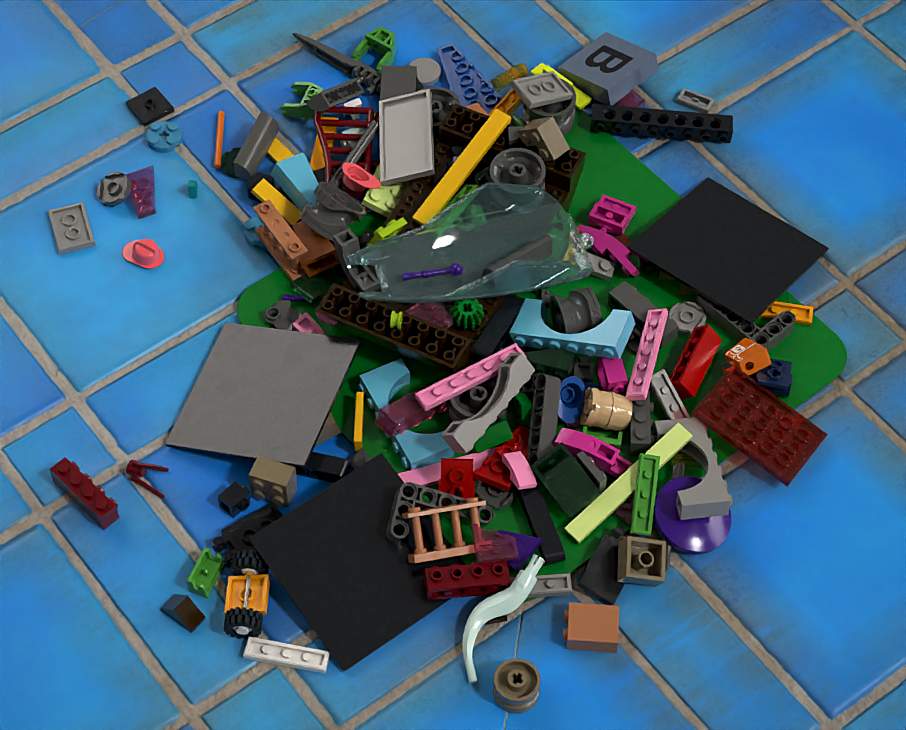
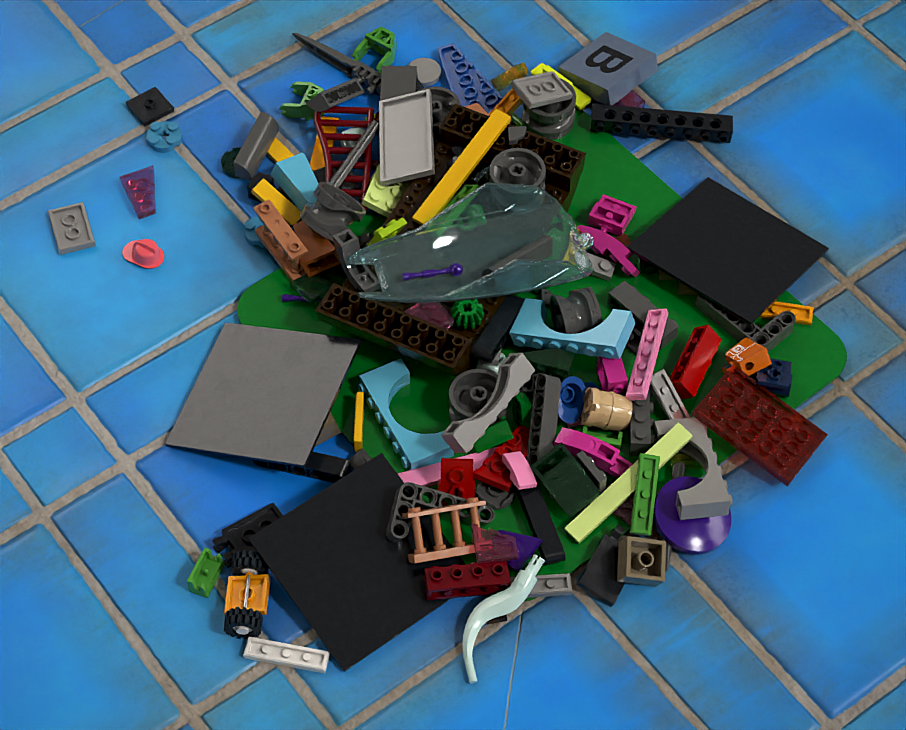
(85, 493): dark red brick -> none
(114, 189): dark grey tile -> none
(138, 469): dark red plant -> none
(183, 611): dark brown slope -> none
(192, 187): teal tile -> none
(219, 139): orange bar -> none
(234, 499): black brick -> none
(273, 481): dark tan brick -> none
(284, 315): dark grey plate -> none
(307, 324): bright pink plate -> none
(354, 103): white tile -> none
(358, 179): coral piece -> none
(396, 319): lime bush -> none
(405, 413): clear pink brick -> none
(464, 379): bright pink tile -> none
(516, 685): dark tan wheel -> none
(546, 137): dark tan brick -> none
(584, 368): dark grey plate -> none
(591, 627): nougat brick -> none
(687, 316): light grey tile -> none
(694, 101): light grey tile -> none

